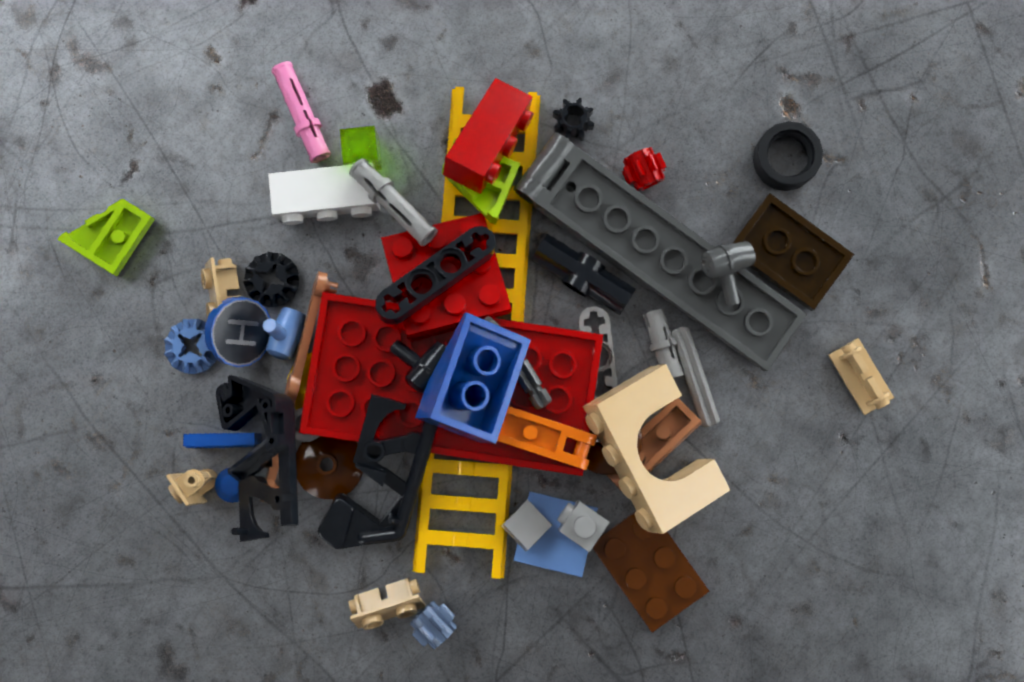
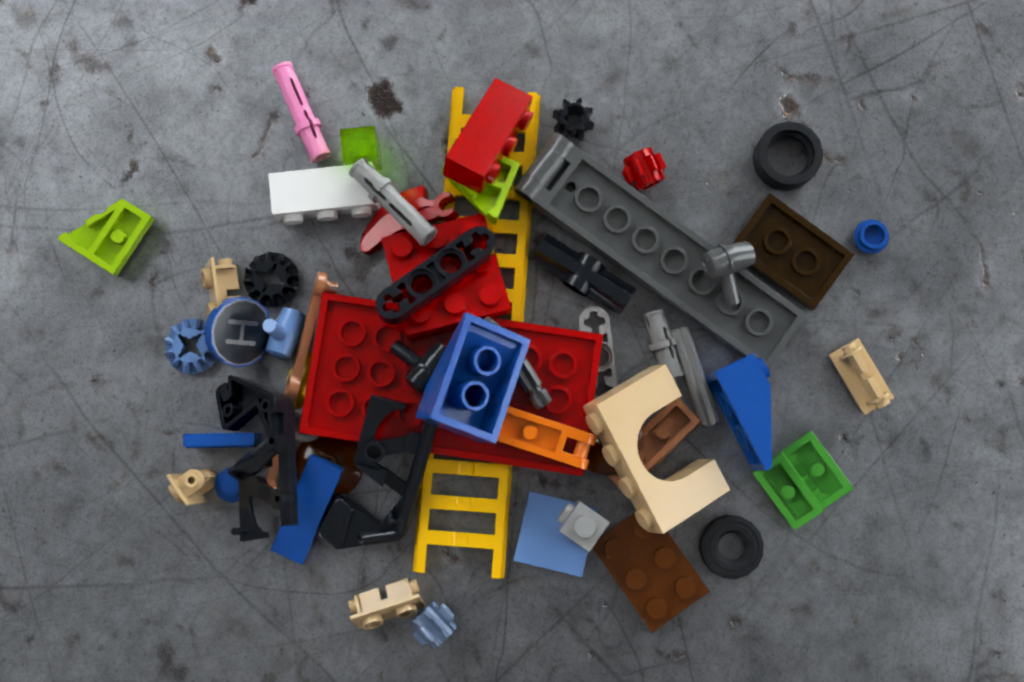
(314, 496): none -> blue tile
(384, 223): none -> red piece
(526, 525): light grey tile -> none
(746, 405): none -> blue slope
(752, 552): none -> black tyre
(803, 480): none -> bright green slope
(871, 236): none -> blue plate

